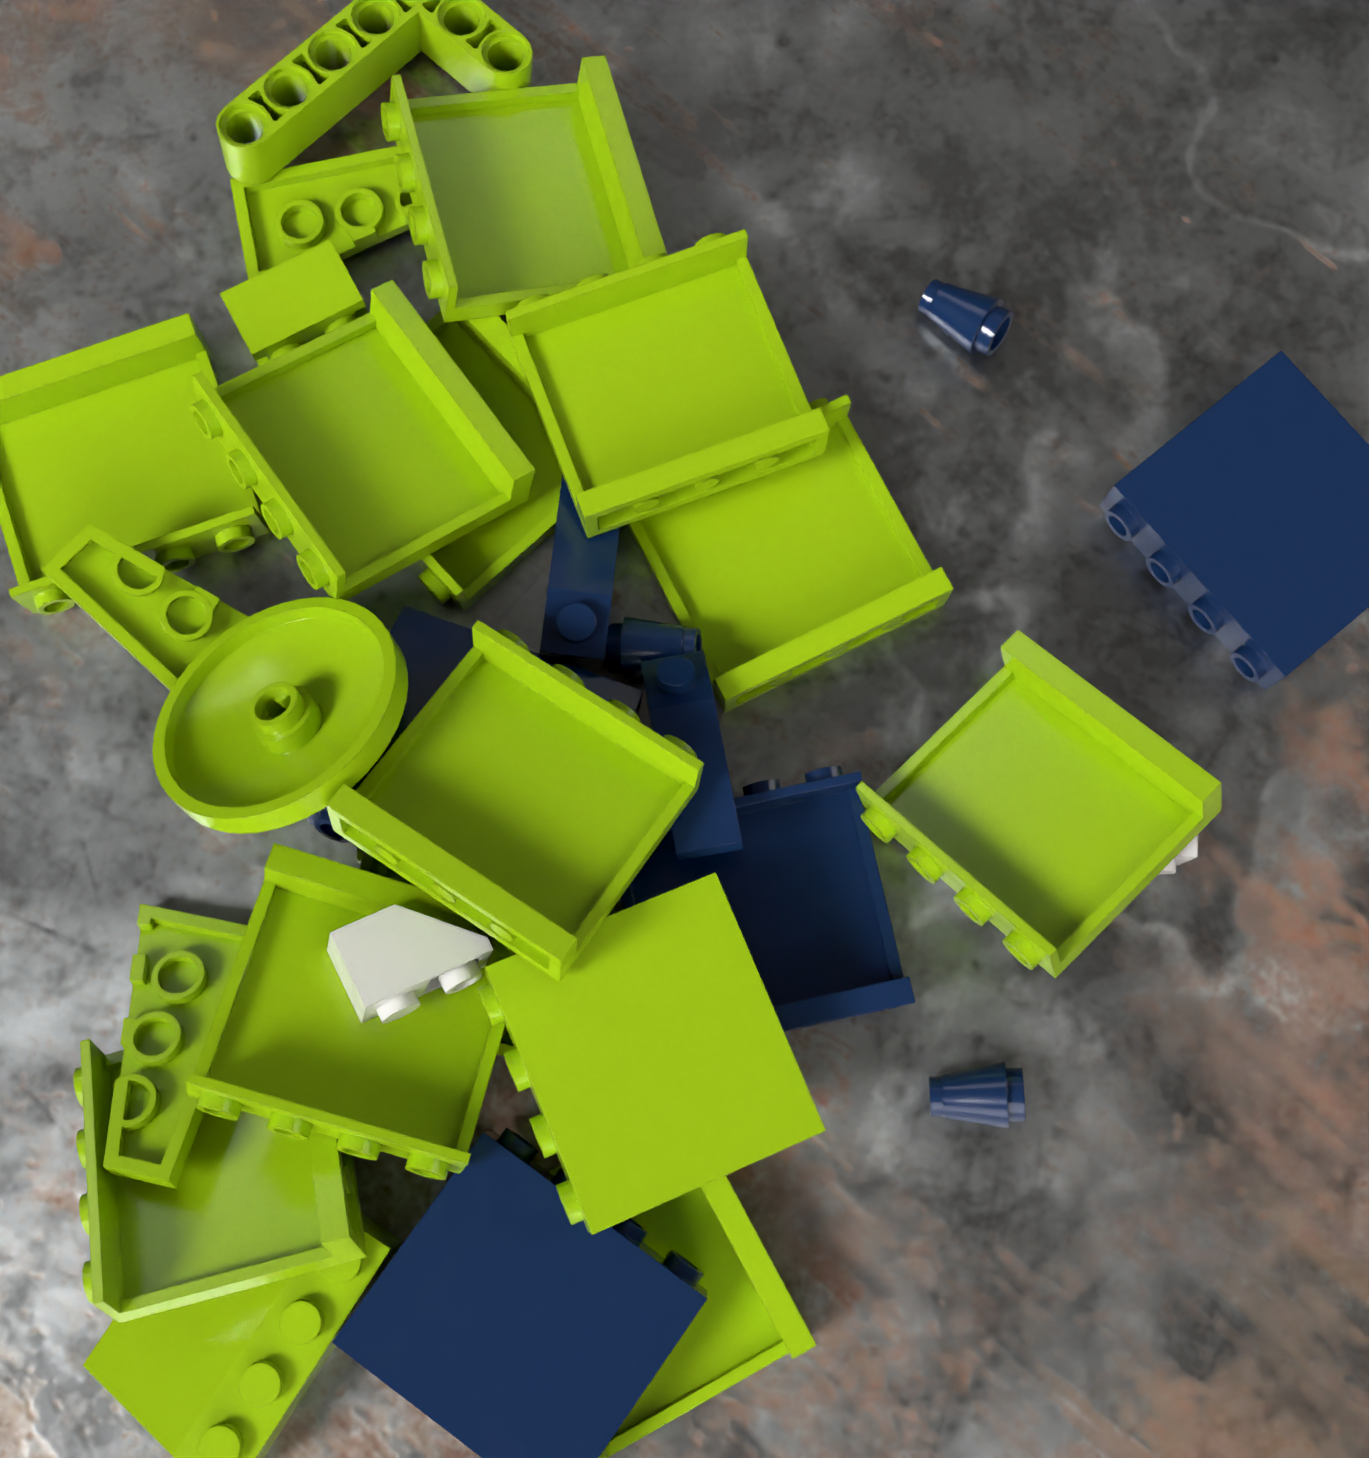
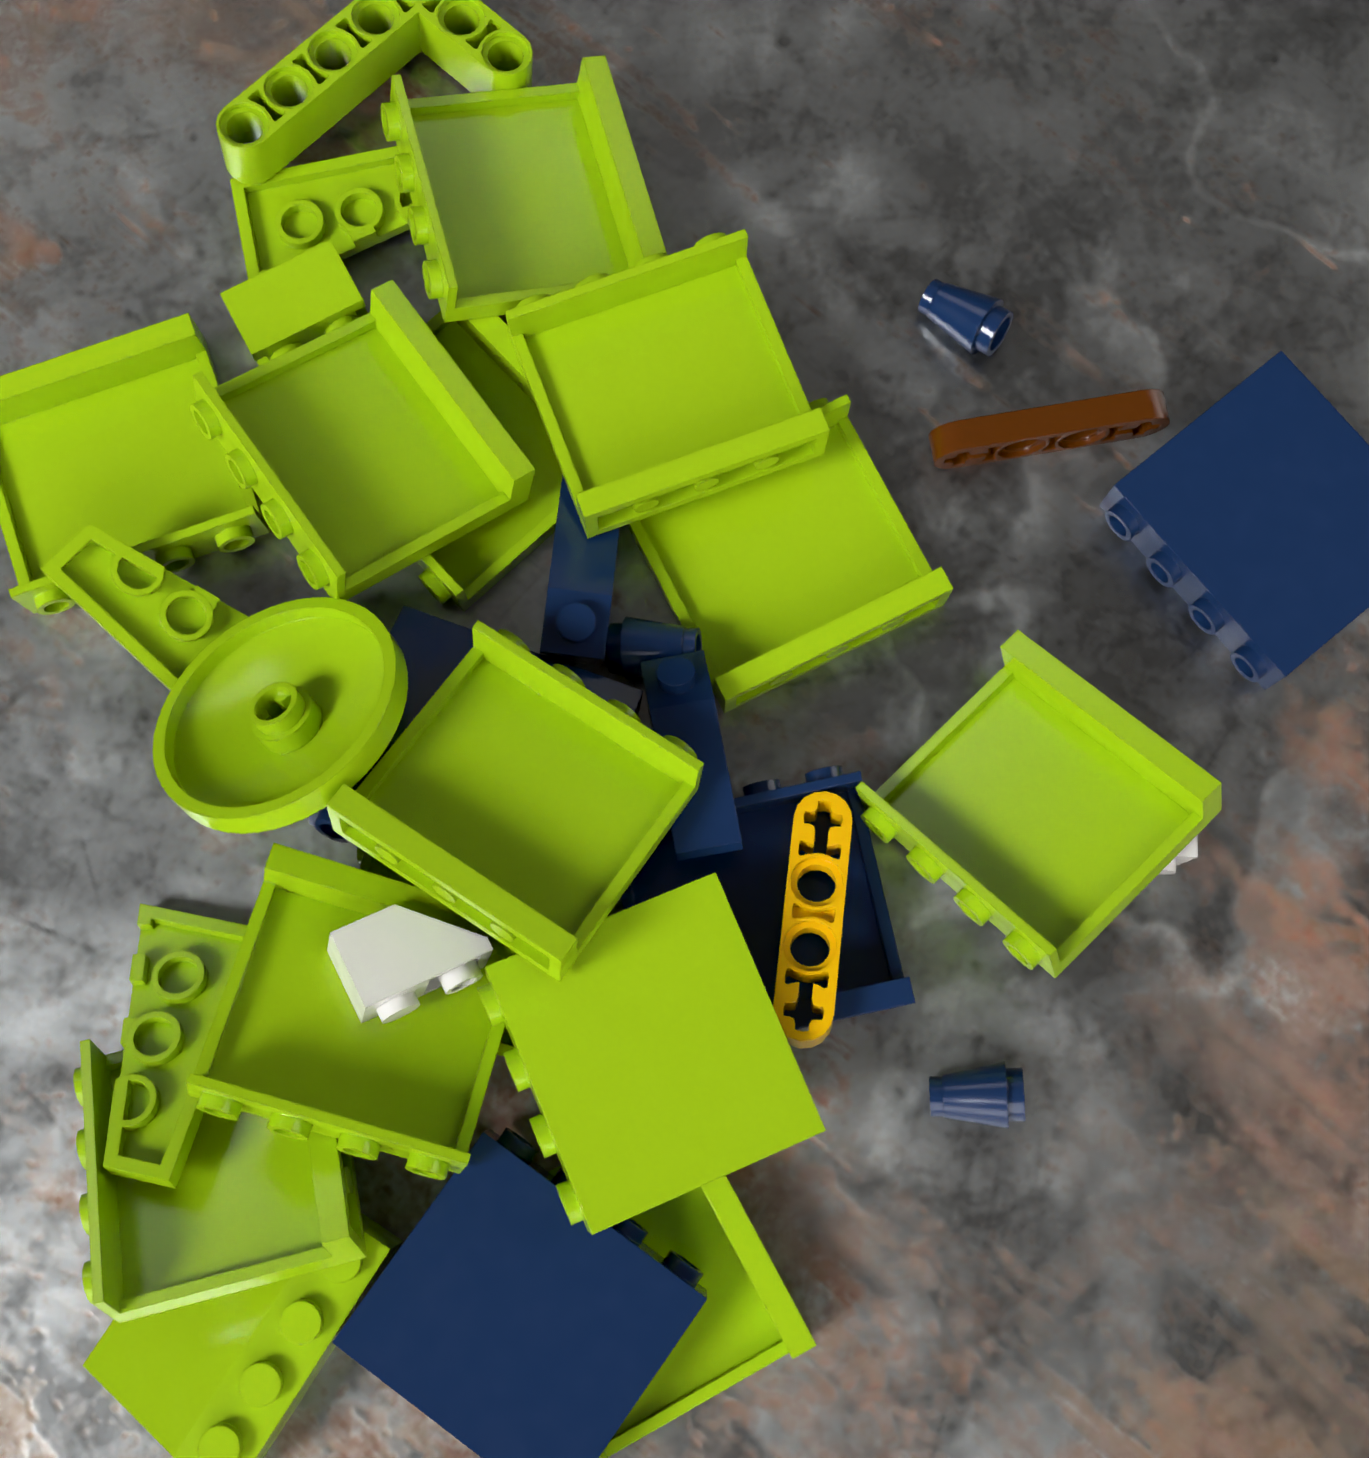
(819, 918): none -> yellow beam
(1049, 428): none -> reddish brown beam

